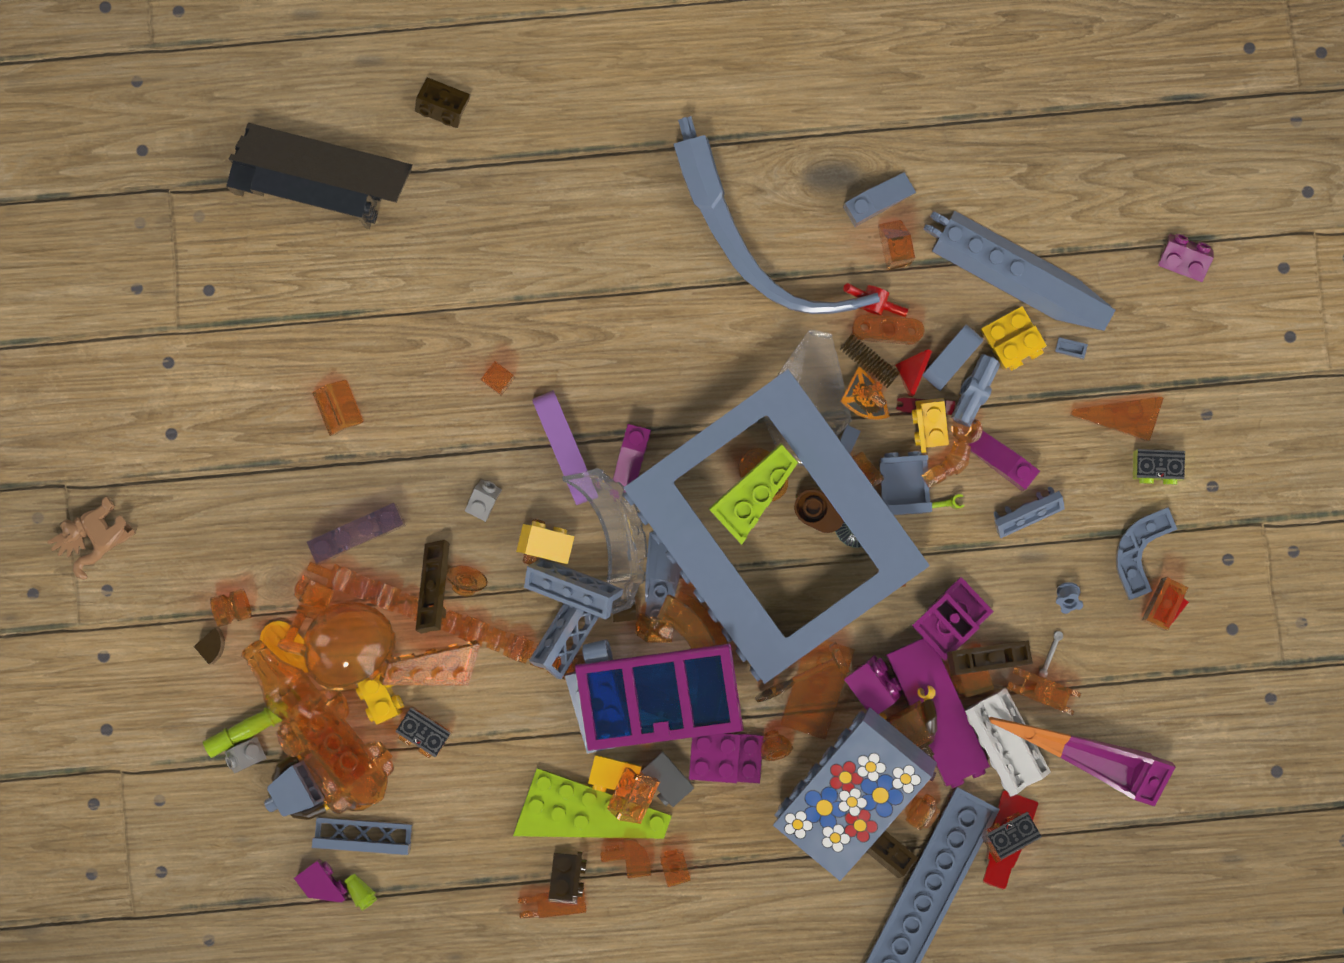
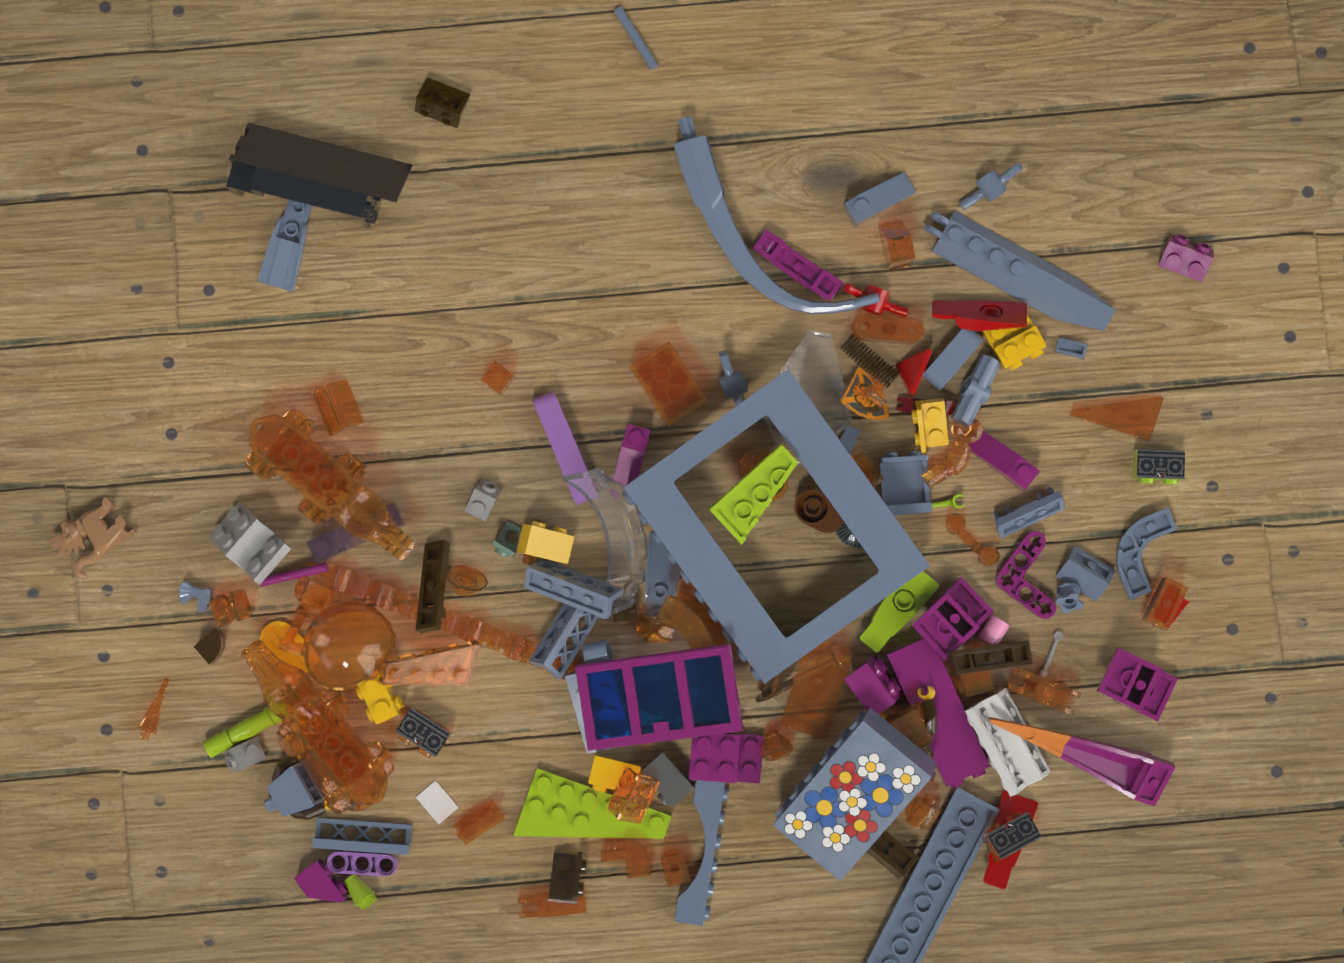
(150, 721): none -> clear orange piece
(187, 591): none -> sand blue piece
(249, 542): none -> light grey bracket
(286, 247): none -> sand blue piece
(295, 574): none -> magenta bar
(326, 484): none -> clear orange animal
(352, 867): none -> medium lavender beam
(437, 802): none -> white sticker
(478, 822): none -> clear orange hinge
(504, 548): none -> sand green bracket
(636, 38): none -> sand blue bar
(668, 384): none -> clear orange brick
(692, 901): none -> sand blue arch
(732, 382): none -> sand blue piece
(797, 266): none -> magenta slope
(898, 610): none -> lime piece
(982, 315): none -> red piece
(986, 556): none -> clear orange bar
(991, 186): none -> sand blue piece
(993, 631): none -> bright pink piece
(1019, 583): none -> magenta beam
(1086, 572): none -> sand blue panel
(1137, 684): none -> magenta bracket

